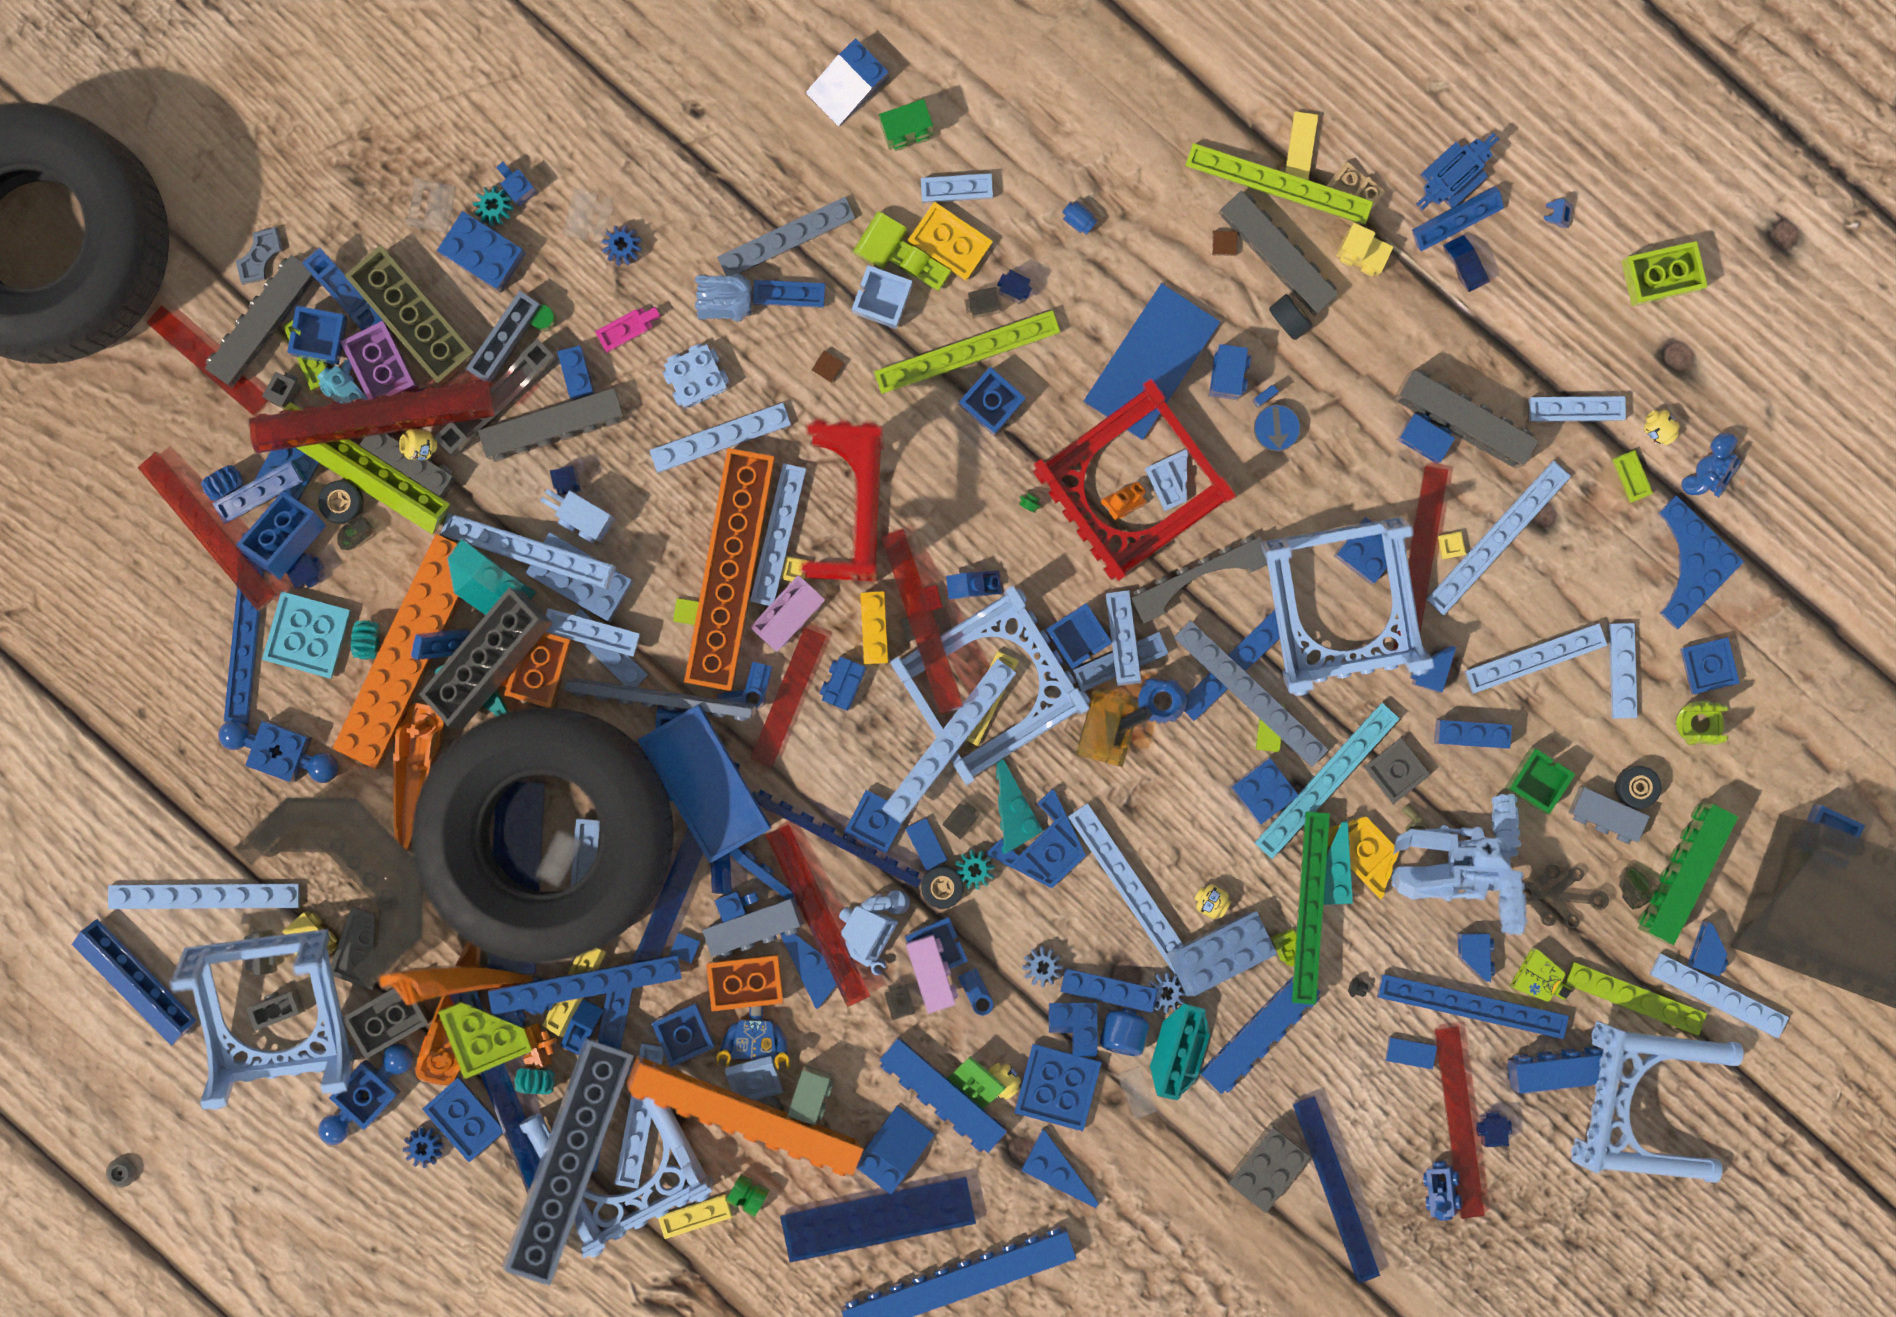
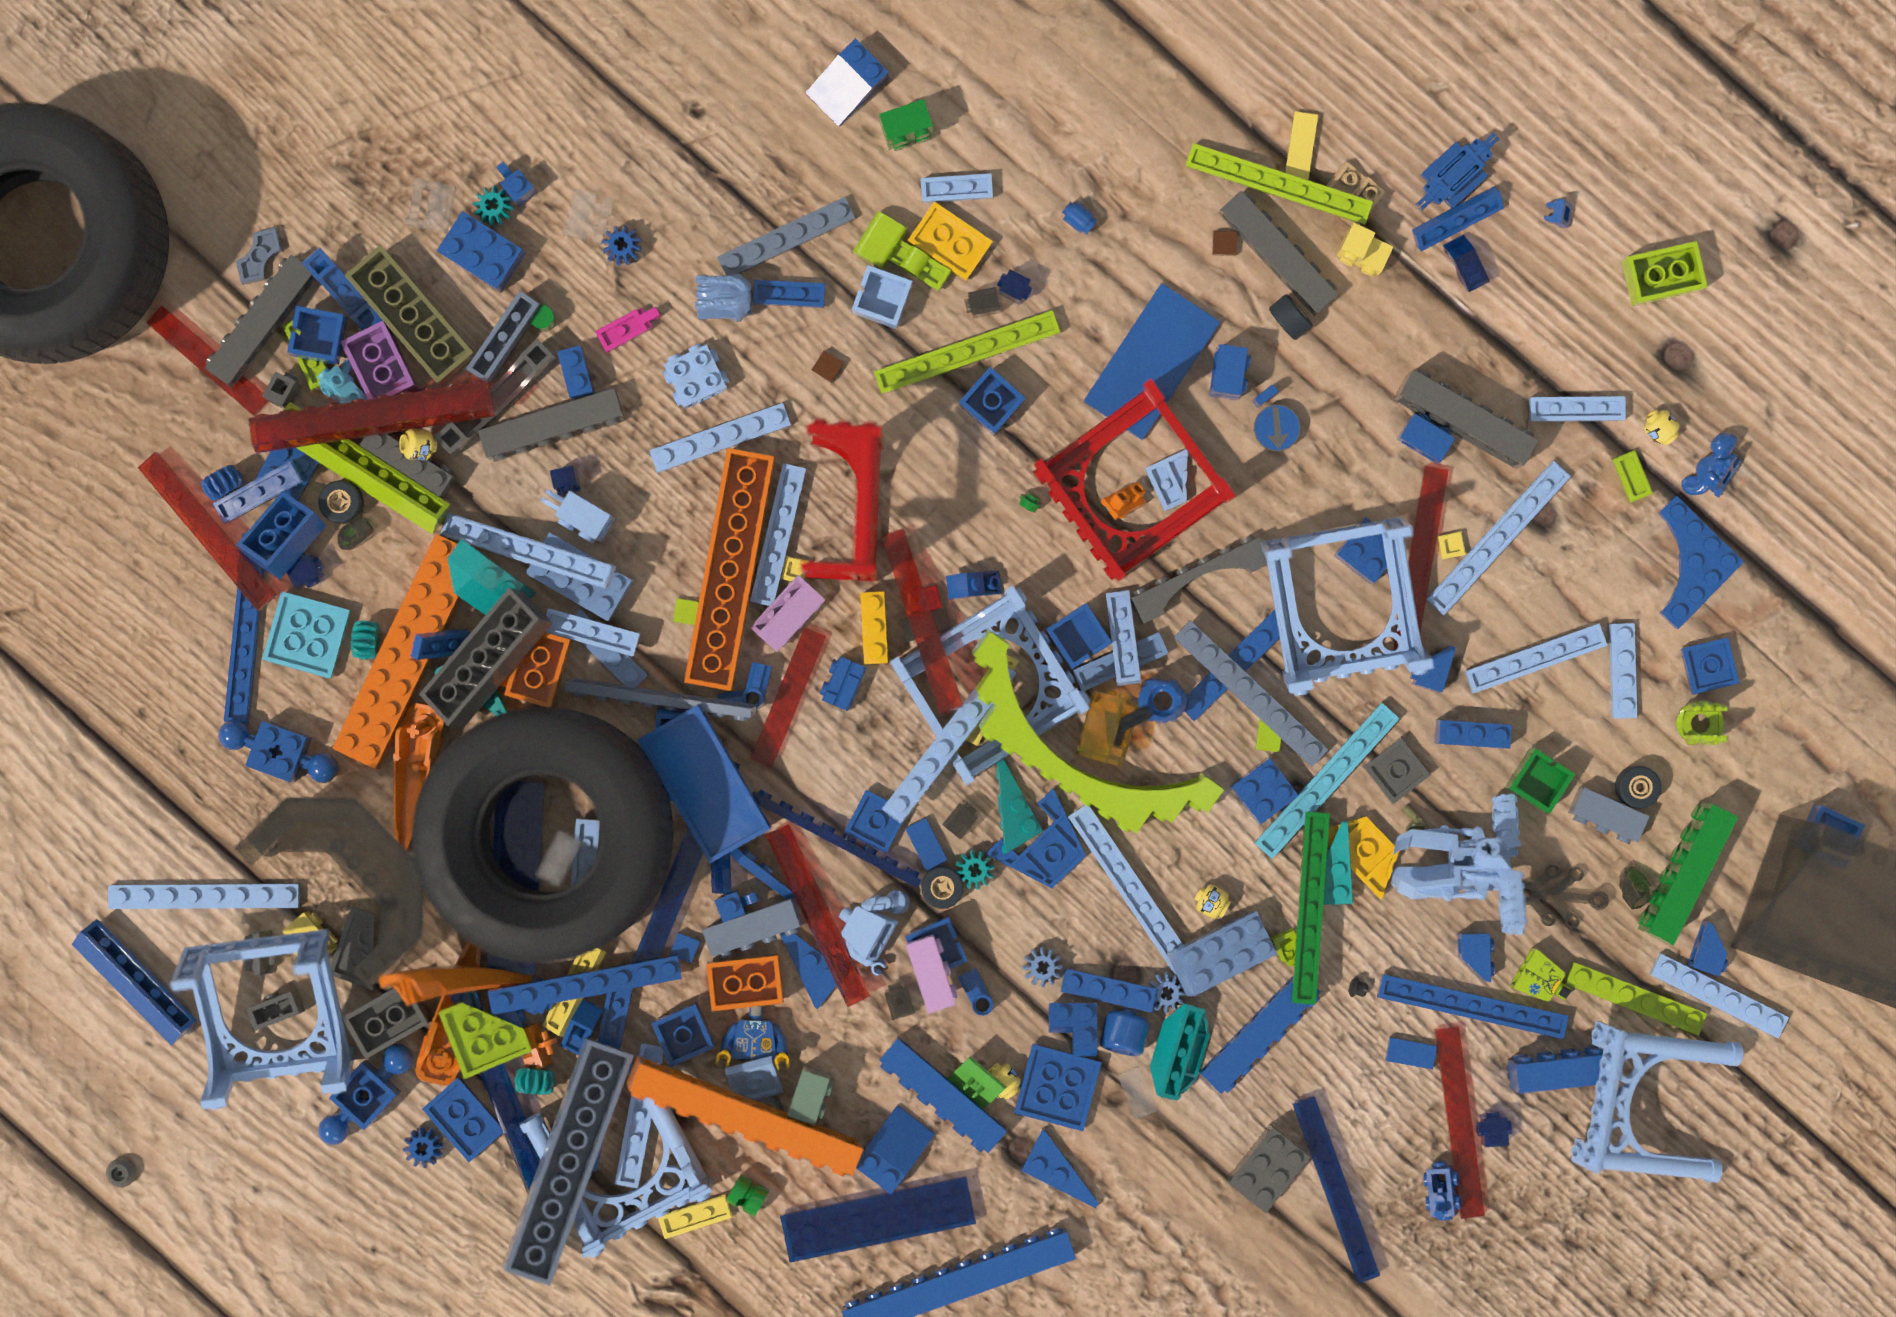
(1123, 802): none -> lime arch

